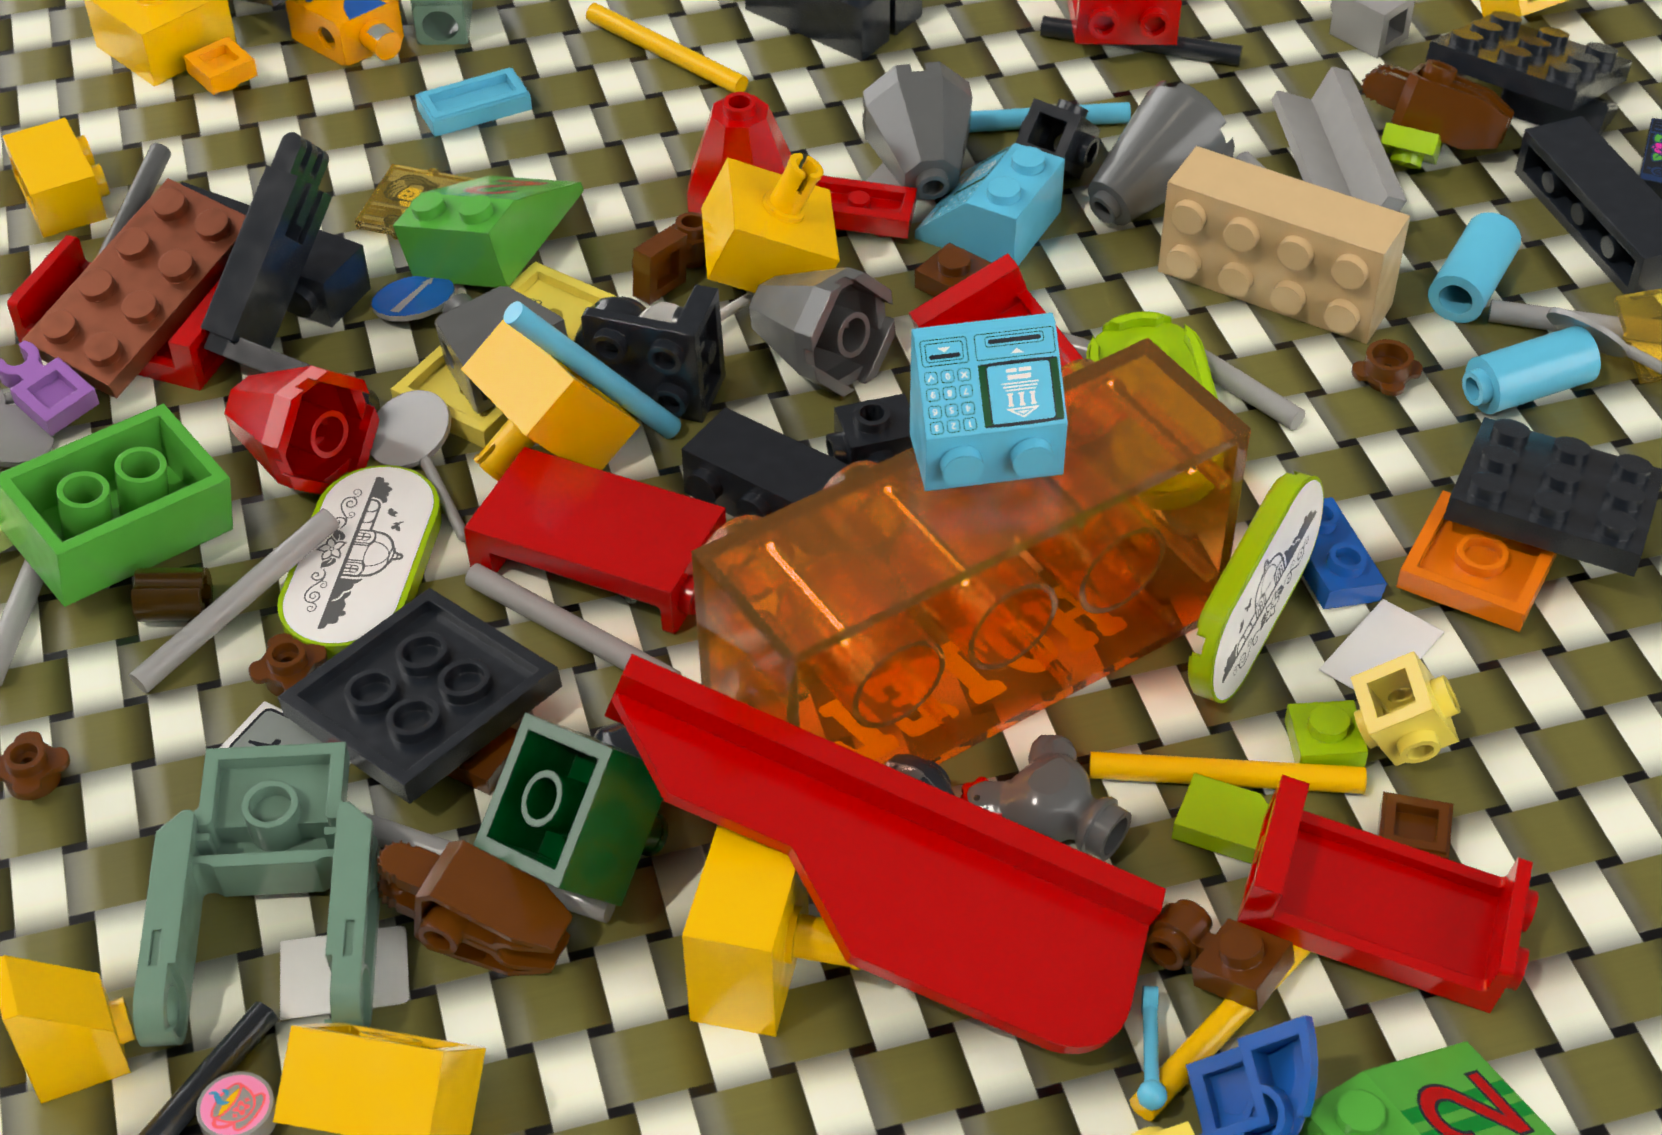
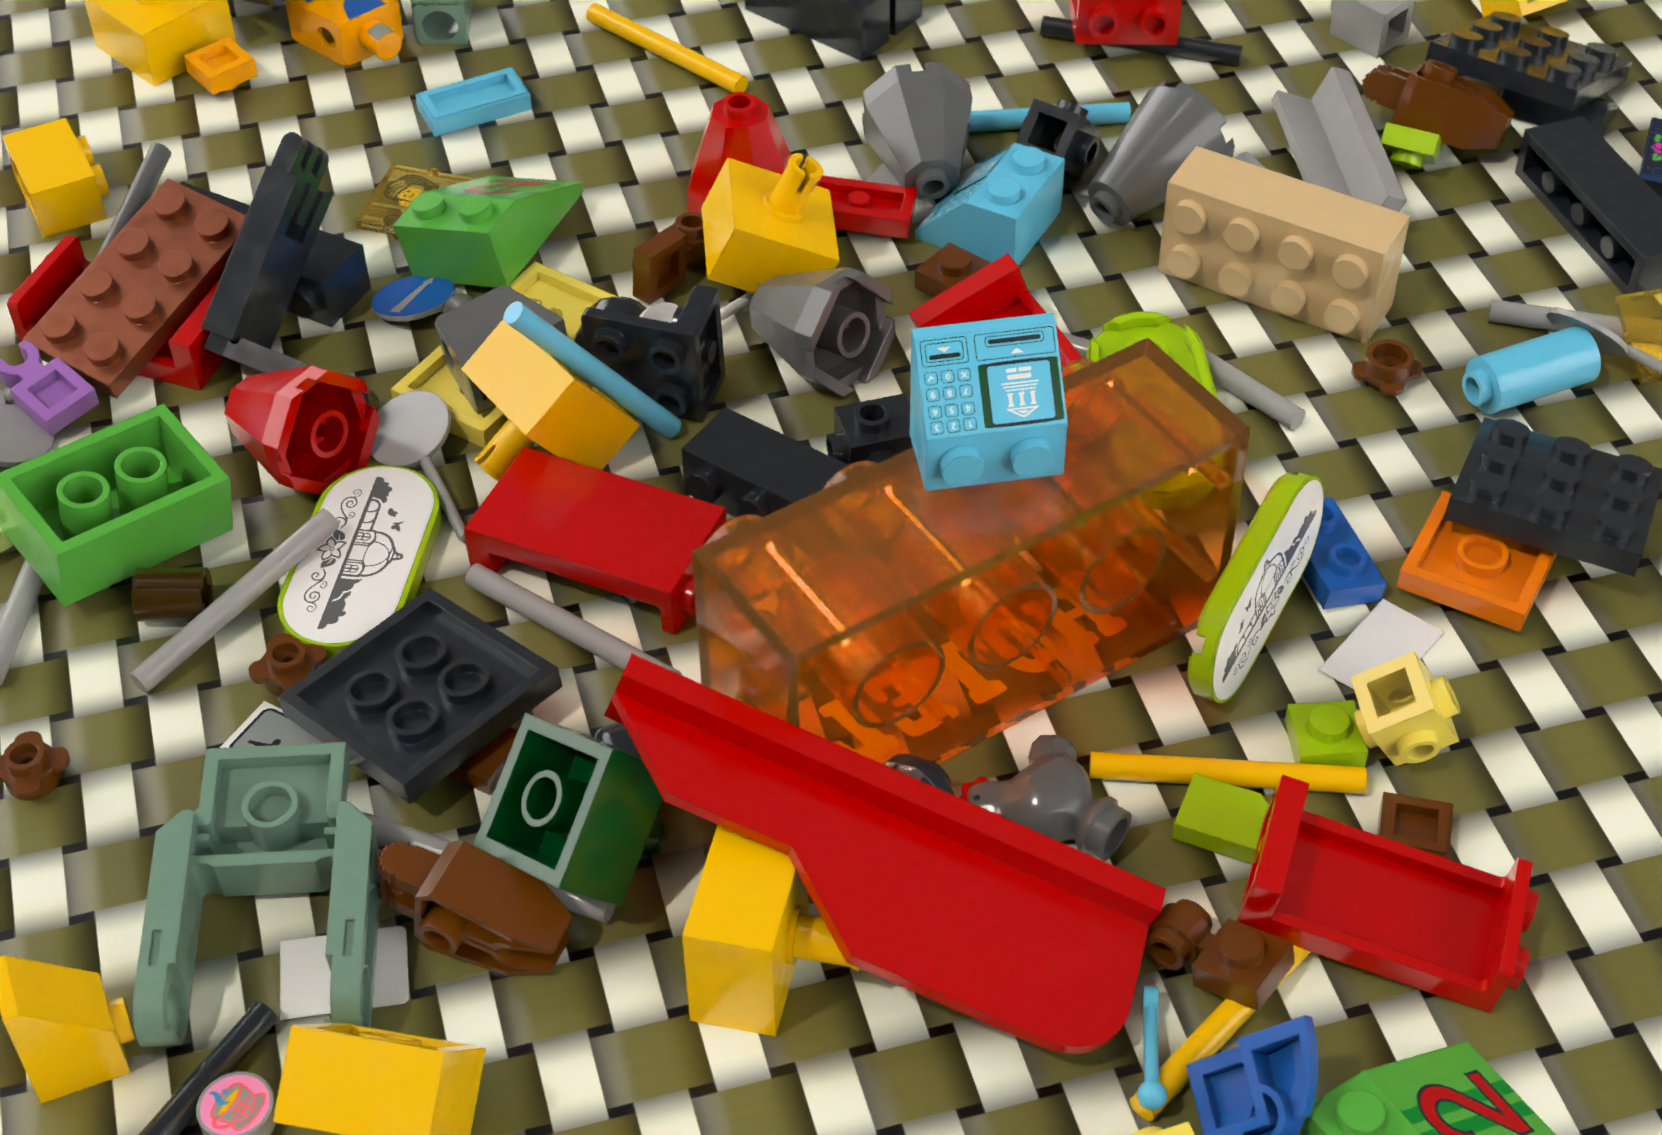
(1474, 267): medium azure brick -> none

